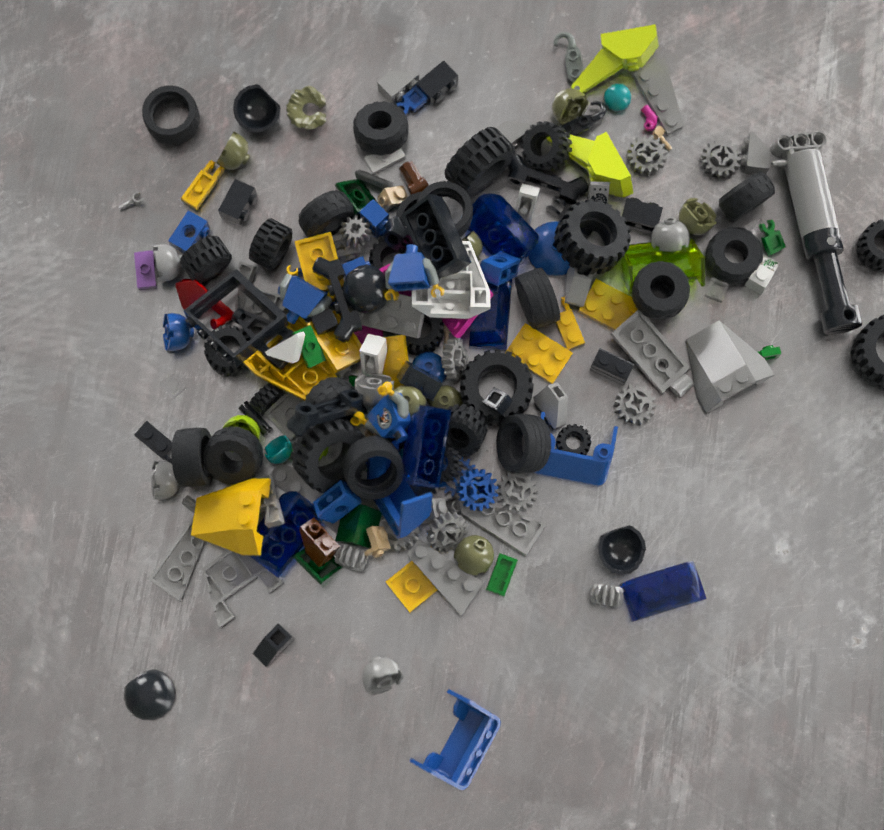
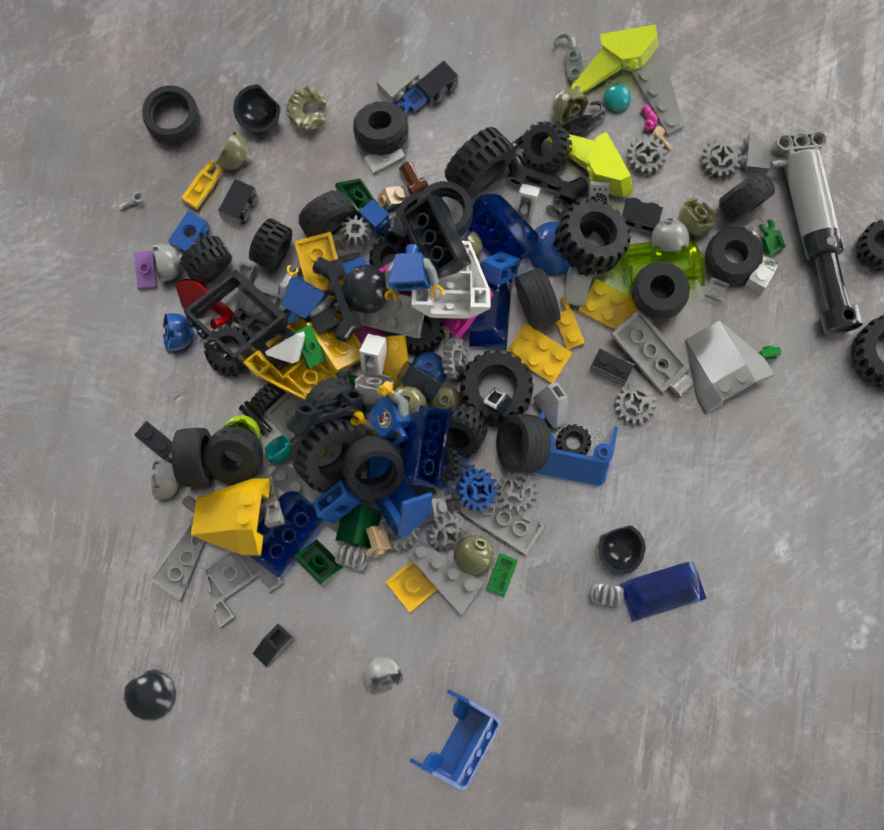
(318, 542): reddish brown slope -> none
(373, 179): dark grey tile -> none

